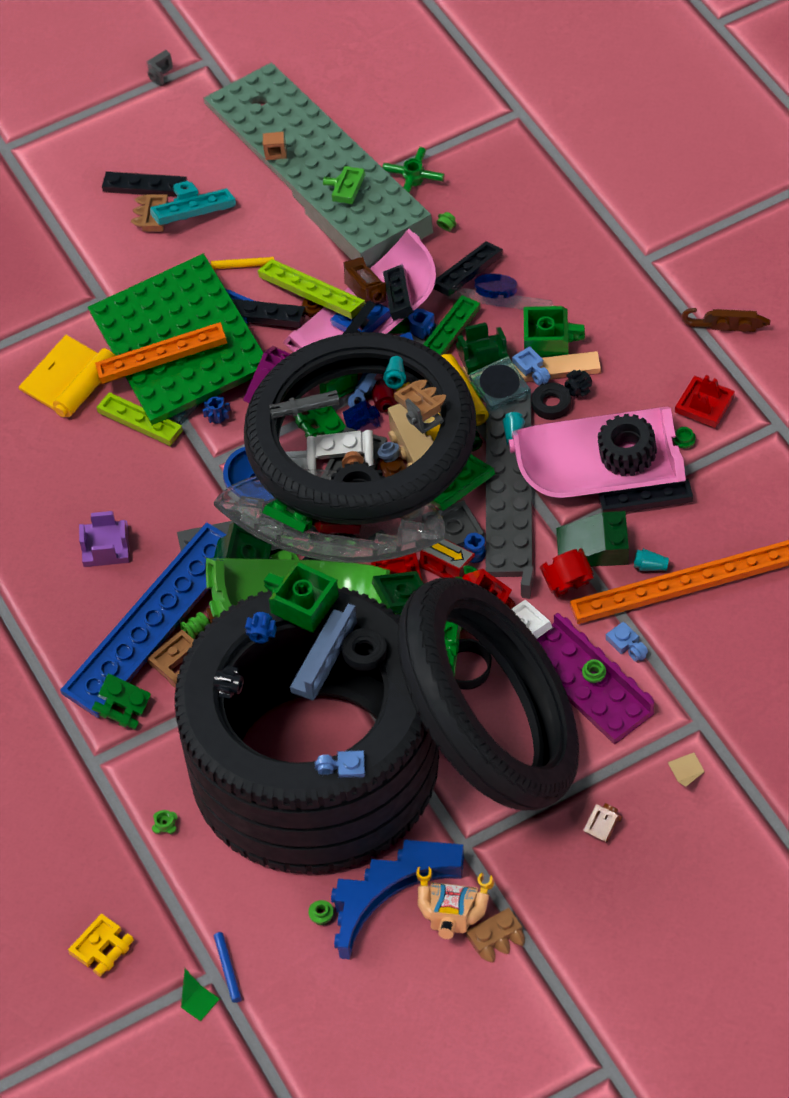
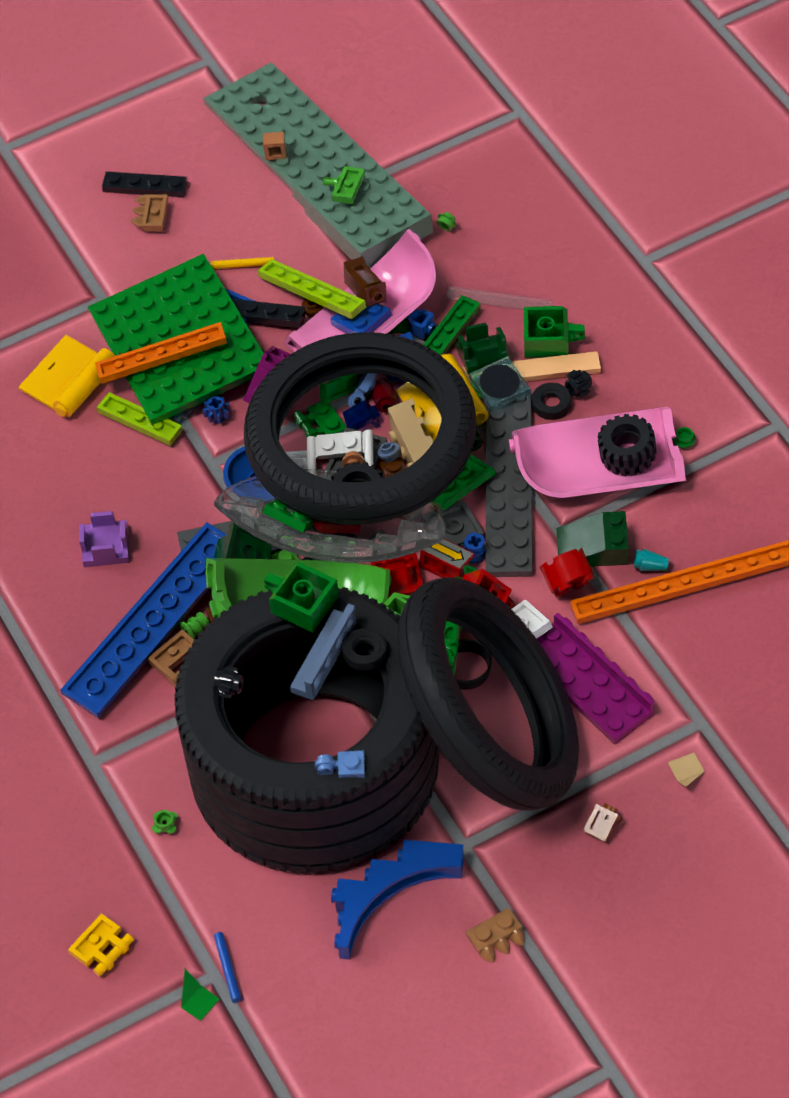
(124, 695): green plate -> none
(158, 66): dark grey bracket -> none
(191, 204): teal plate -> none
(260, 627): blue gear -> none
(304, 404): dark grey pin -> none
(321, 918): bright green plate -> none
(360, 320): black plate -> none
(395, 373): teal cone -> none
(396, 588): dark green plate -> none
(398, 292): black plate -> none
(413, 171): green bar -> none
(415, 418): dark grey bracket -> none
(422, 398): medium nougat plate -> none
(452, 906): light nougat torso -> none
(467, 268): black plate -> none
(495, 284): clear blue tile -> none
(512, 422): teal cone -> none
(527, 581): dark grey tile -> none
(528, 362): medium blue plate -> none
(594, 665): bright green plate -> none
(625, 639): medium blue plate -> none
(646, 497): black plate -> none
(705, 401): red plate -> none
(727, 320): reddish brown plate -> none

